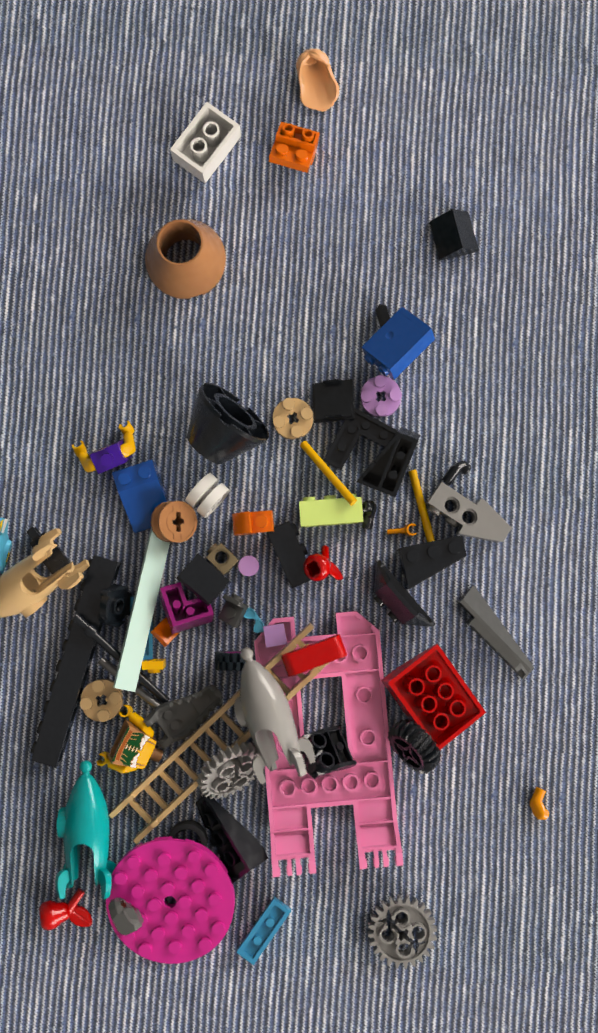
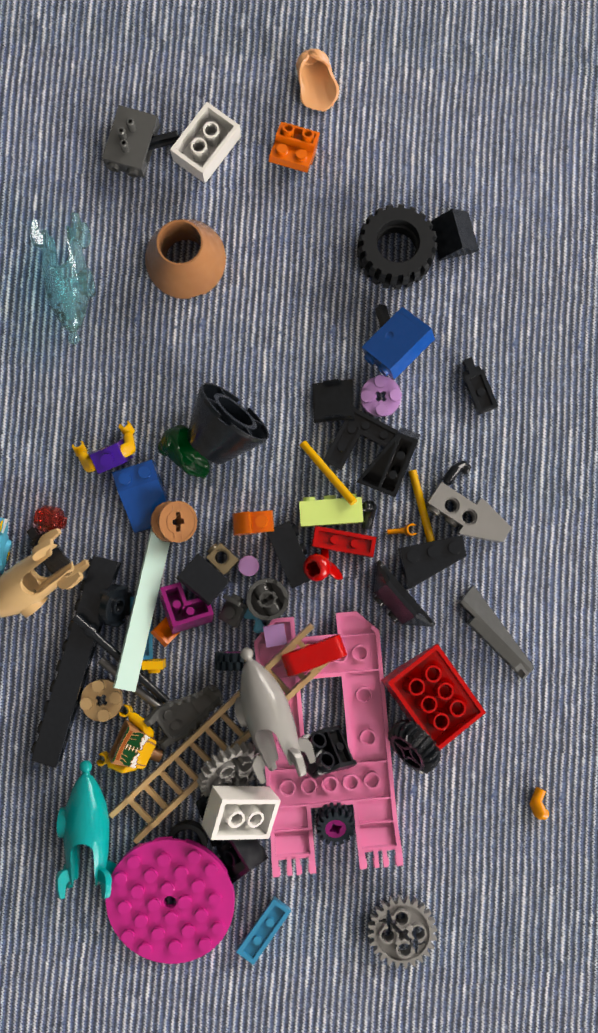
(49, 518): none -> clear red head
(55, 913): red piece -> none
(69, 284): none -> clear light blue piece
(125, 916): dark grey rock -> none
(133, 141): none -> dark grey piece
(179, 450): none -> dark green hair
(207, 494): white wheel -> none
(240, 812): none -> white brick
(267, 599): none -> dark grey brick
(296, 429): tan plate -> none
(337, 815): none -> black wheel
(343, 541): none -> red plate
(396, 221): none -> black tyre
(478, 387): none -> black hinge

